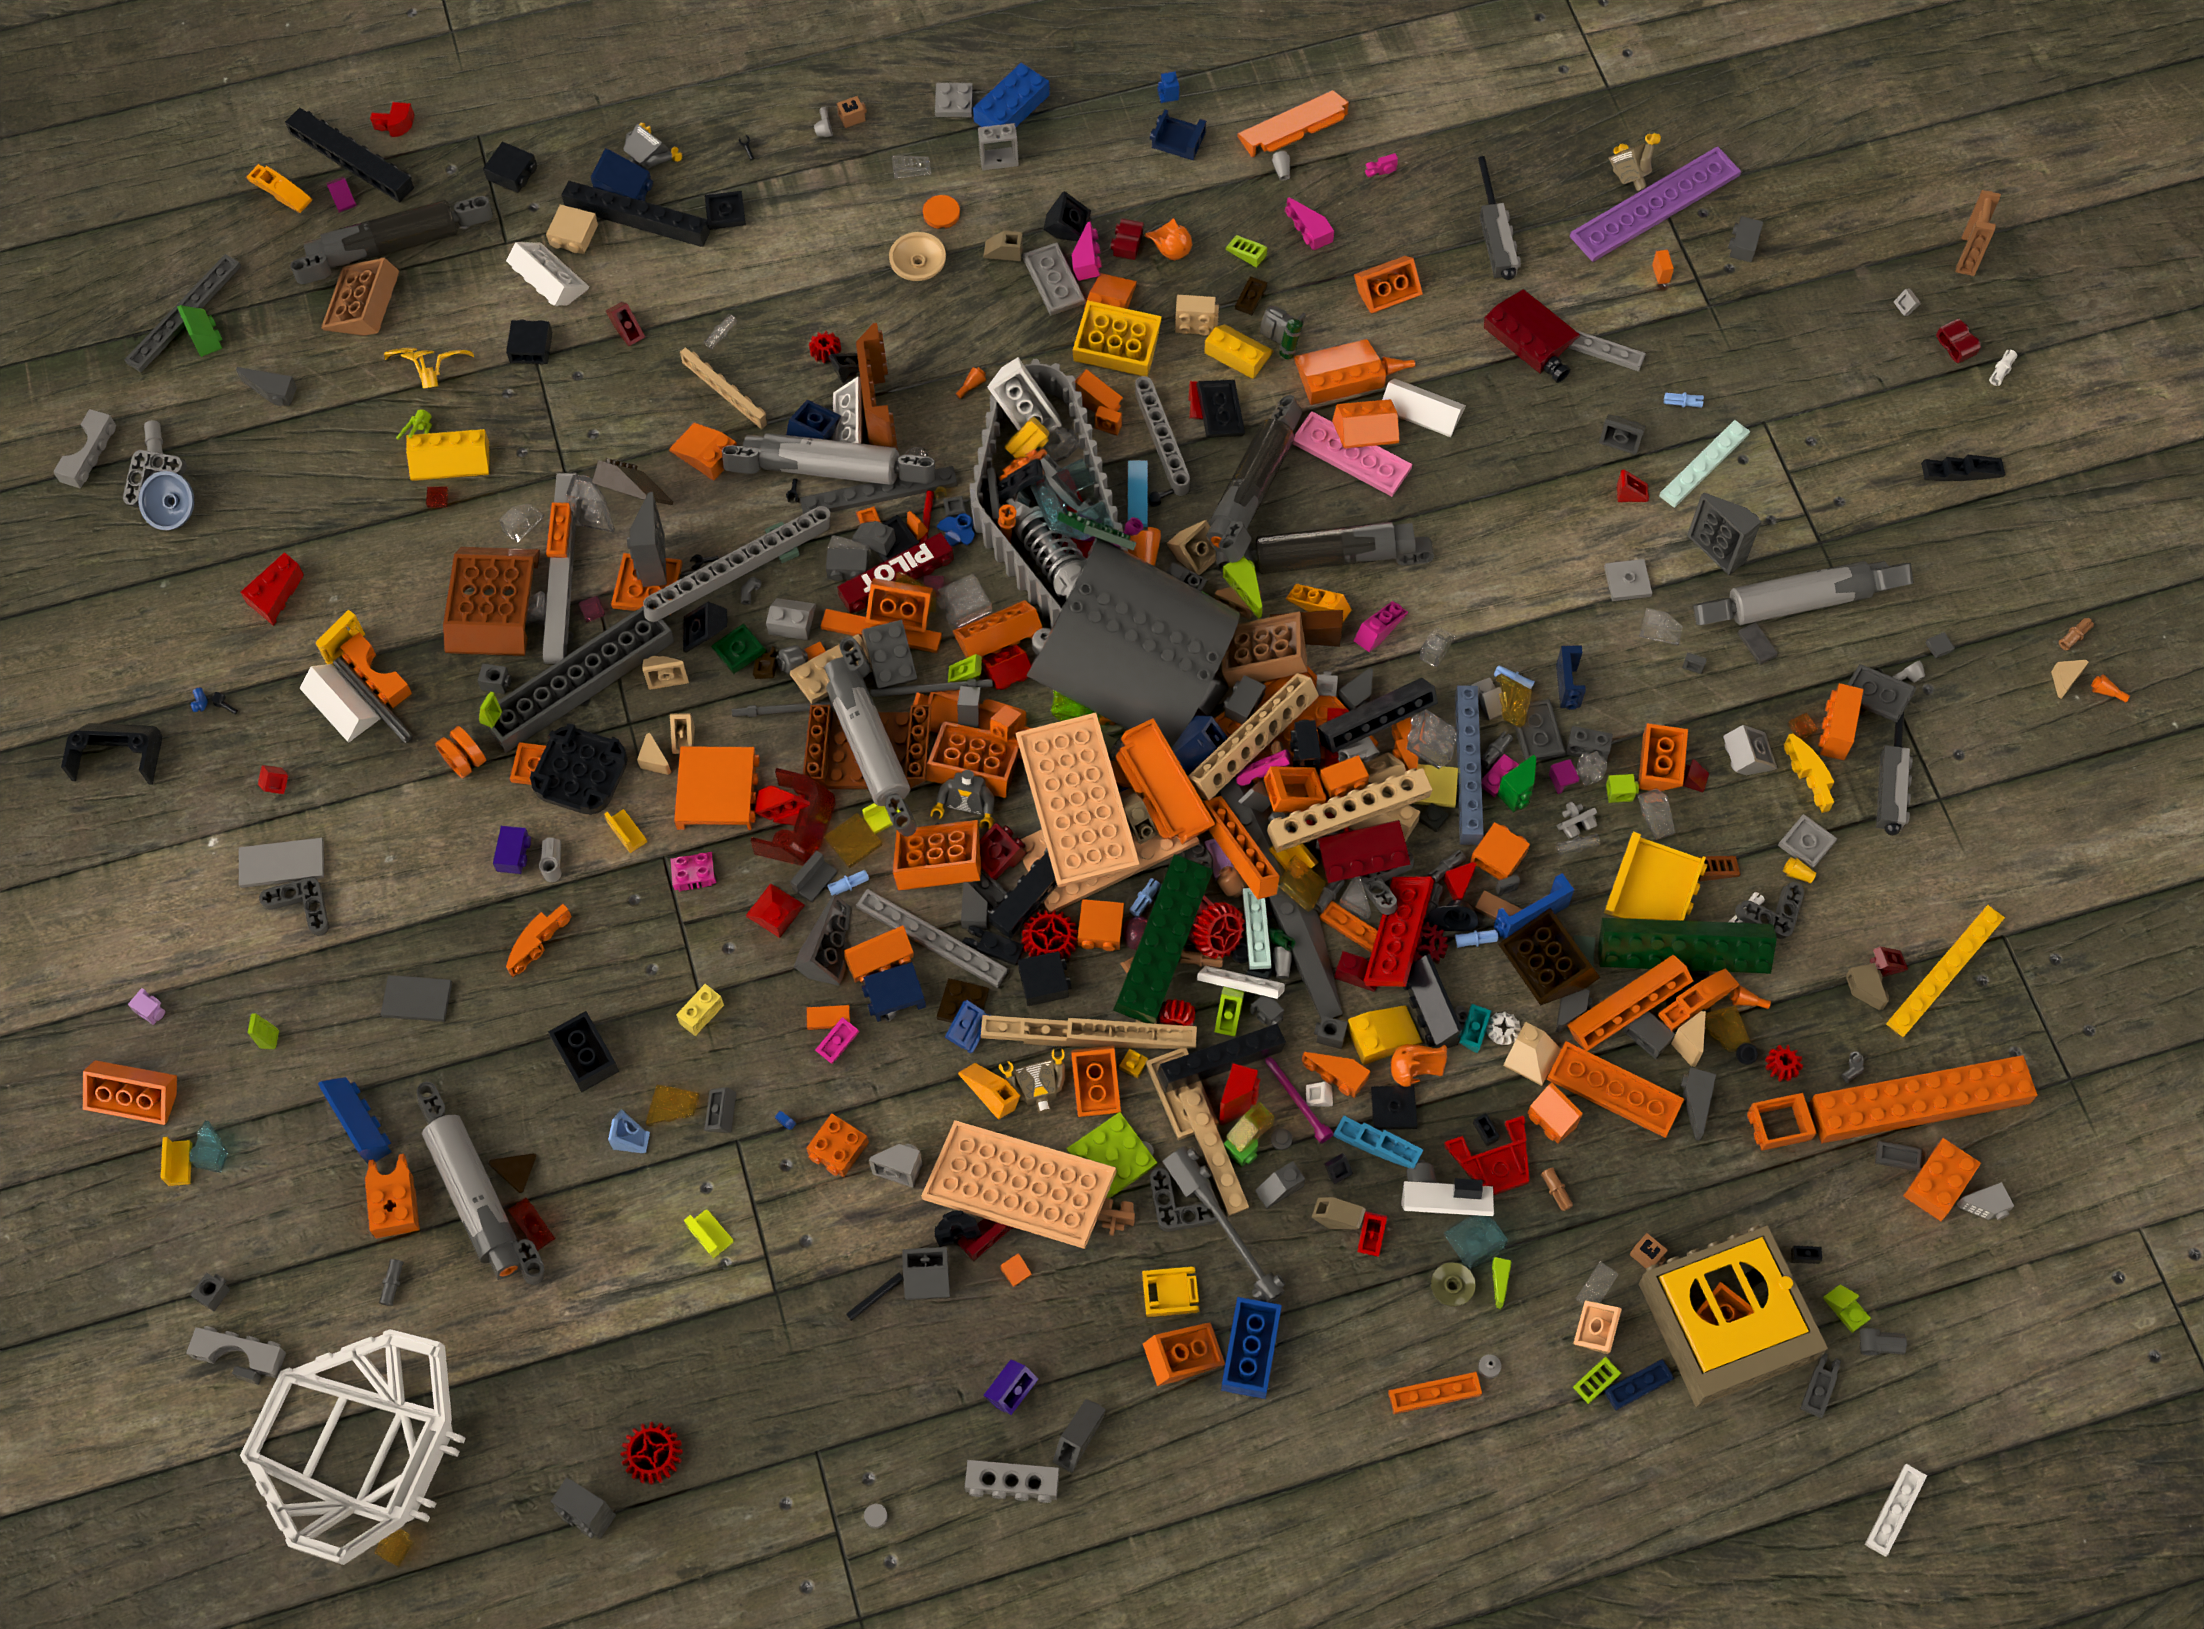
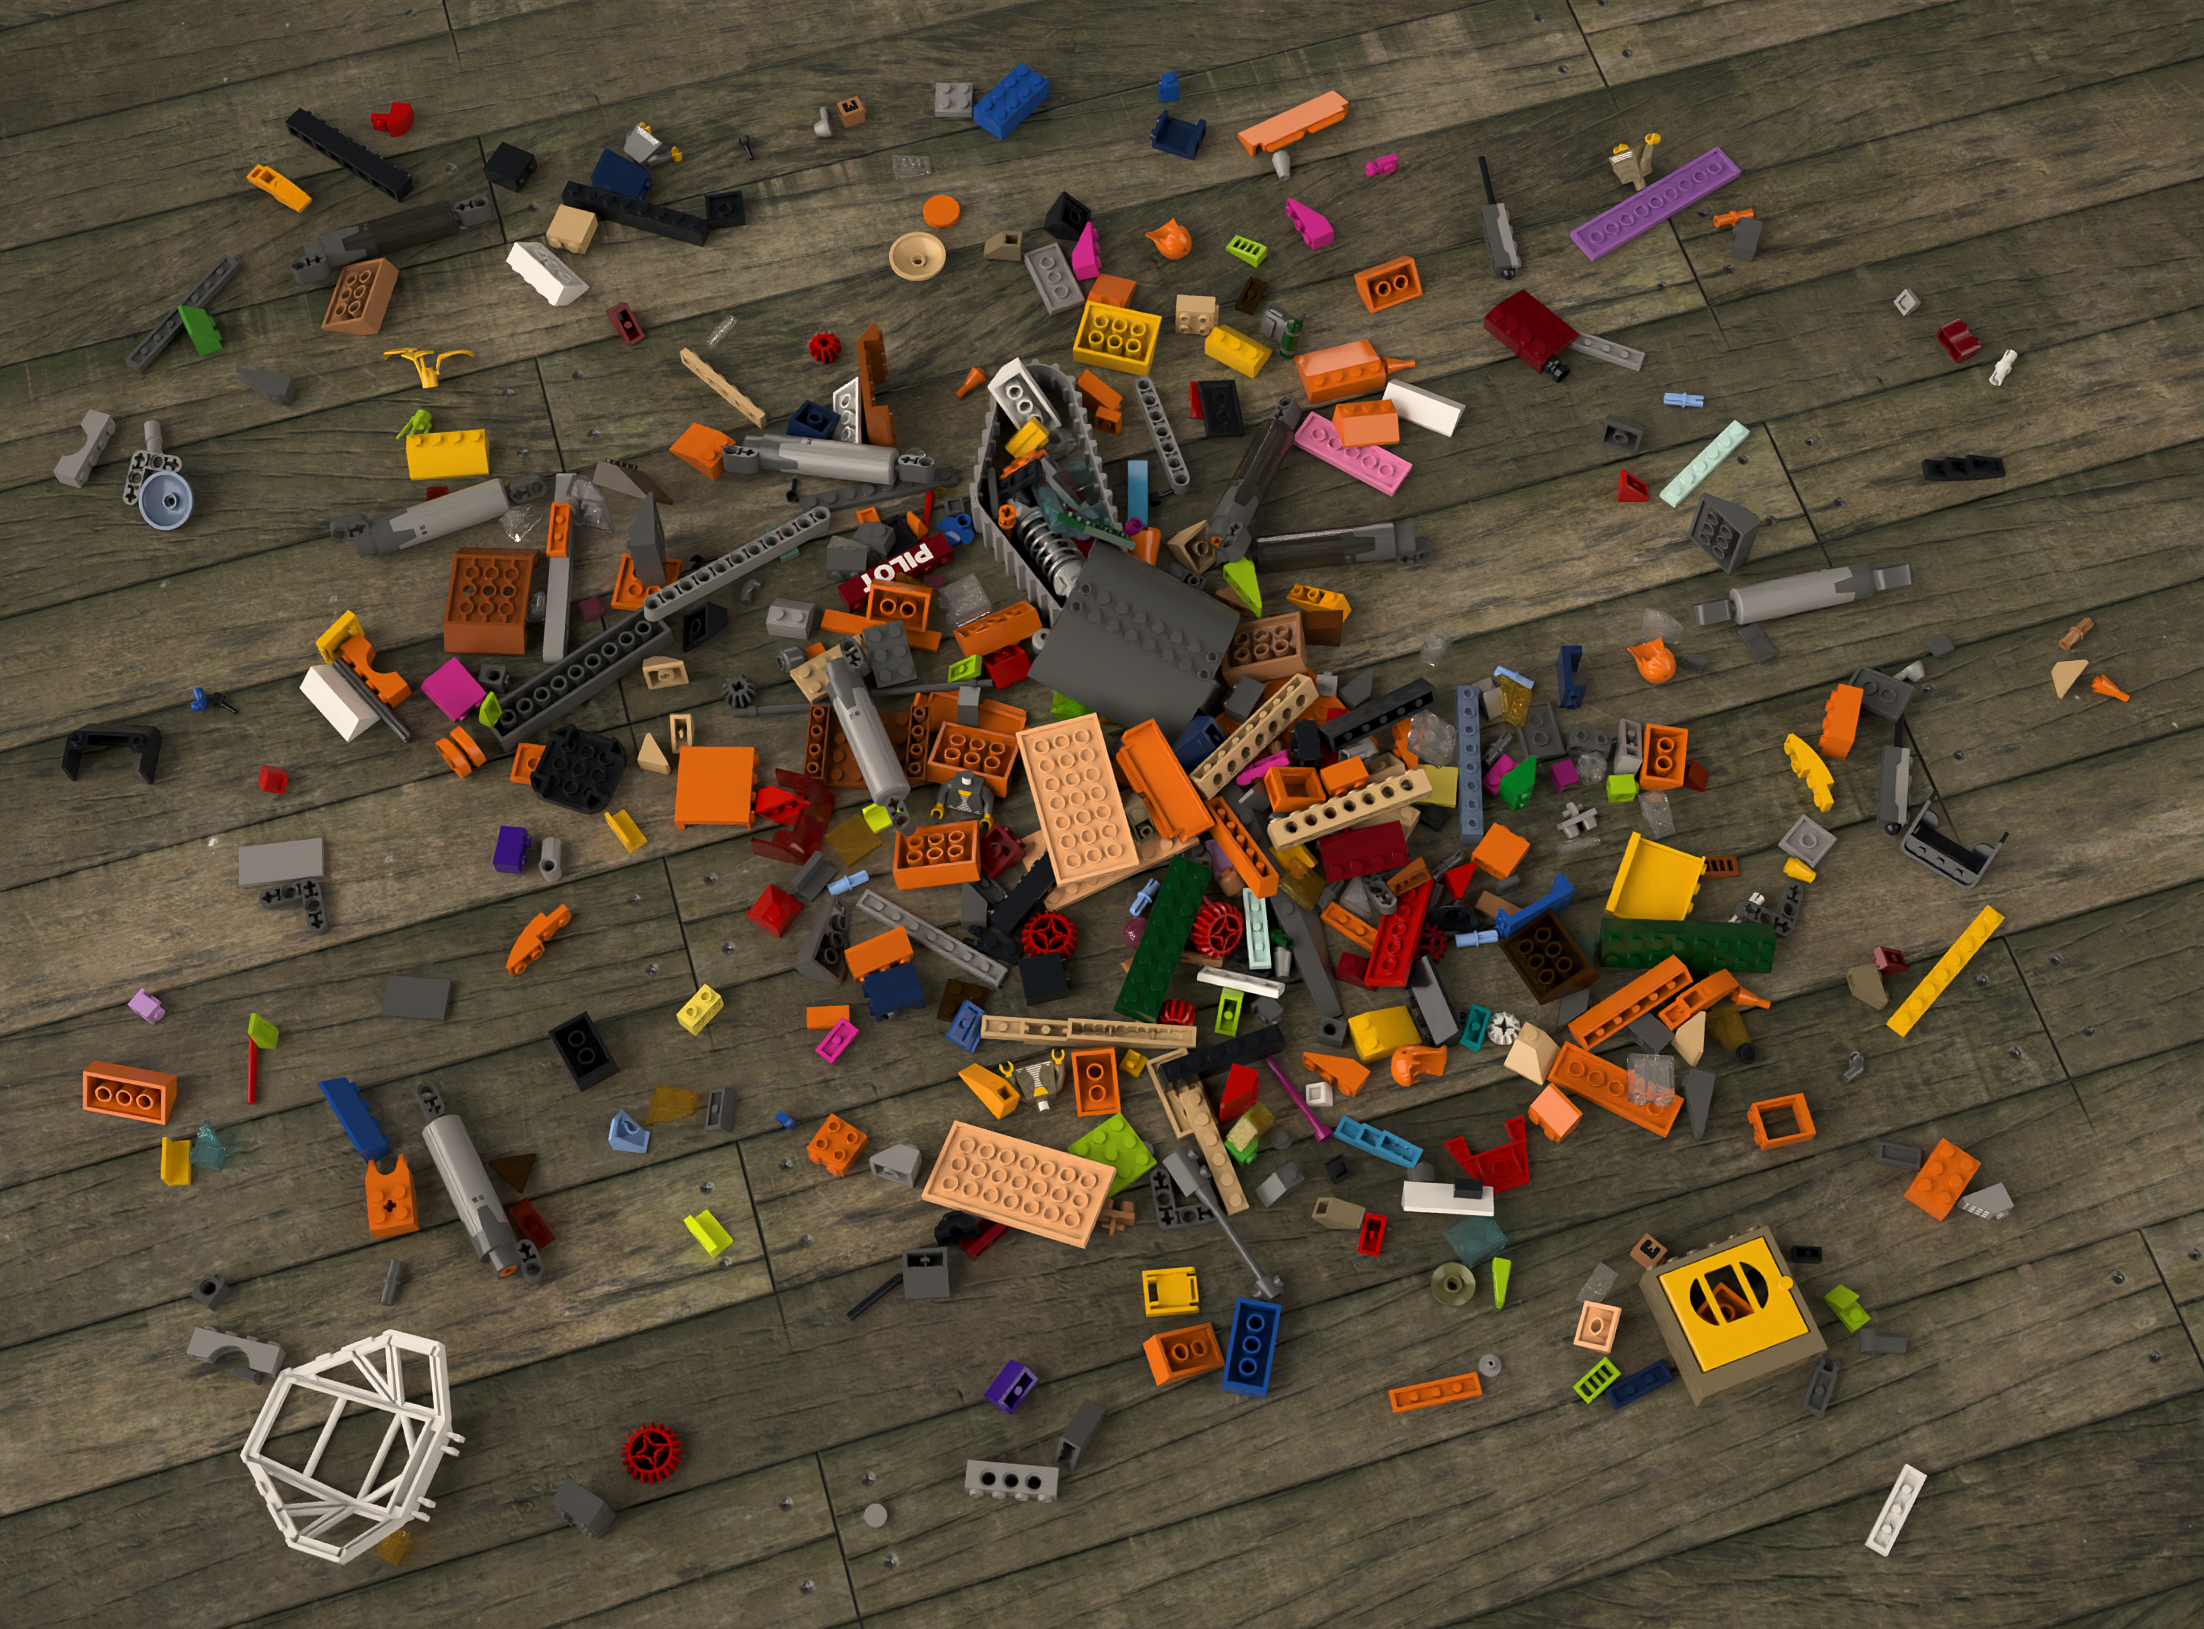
(252, 1072): none -> red bar
(273, 587): red wedge -> none
(341, 194): magenta slope -> none
(435, 517): none -> piece
(454, 690): none -> dark pink slope
(529, 342): black brick -> none
(692, 870): dark pink hinge -> none
(738, 648): dark green plate -> none
(738, 691): none -> dark grey gear
(766, 666): dark brown plate -> none
(844, 364): black slope -> none
(1005, 723): orange brick -> none
(1008, 156): light grey window -> none
(1015, 1270): orange slope -> none
(1100, 925): orange brick -> none
(1127, 239): dark red brick -> none
(1379, 626): dark pink slope -> none
(1393, 1107): black plate -> none
(1414, 874): none -> dark orange slope
(1486, 1129): black piece -> none
(1557, 1189): medium nougat axle -> none
(1628, 580): light grey plate -> none
(1628, 748): none -> light grey slope
(1650, 1079): none -> clear brick
(1654, 661): none -> orange piece
(1663, 266): orange piece -> none
(1732, 217): none -> orange pin
(1749, 751): light grey slope -> none
(1792, 1063): red gear -> none
(1802, 726): clear orange plate -> none
(1922, 1099): orange brick -> none
(1943, 854): none -> black windscreen
(1978, 233): medium nougat fence -> none

